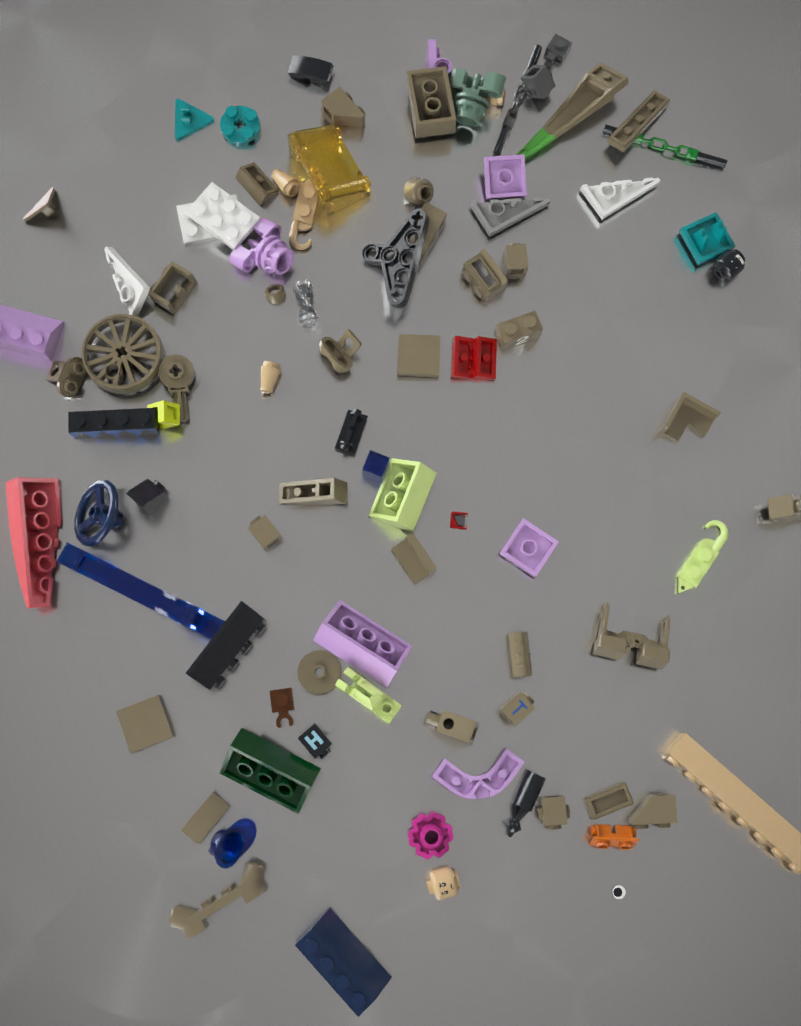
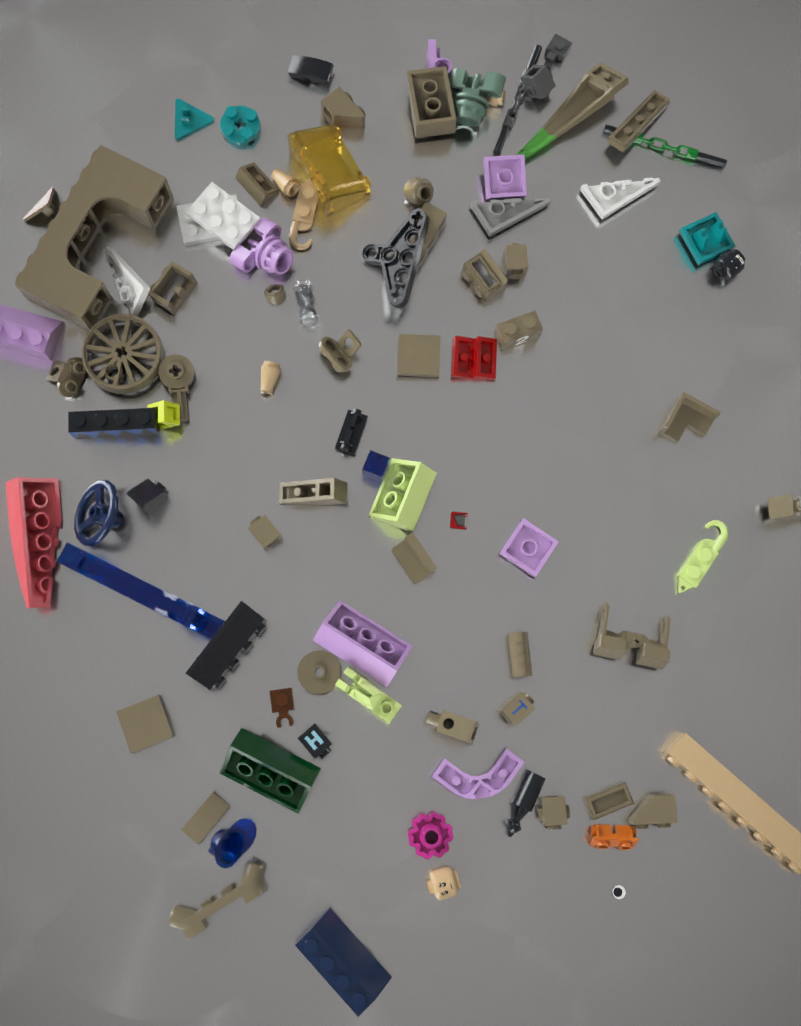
(105, 189): none -> dark tan arch

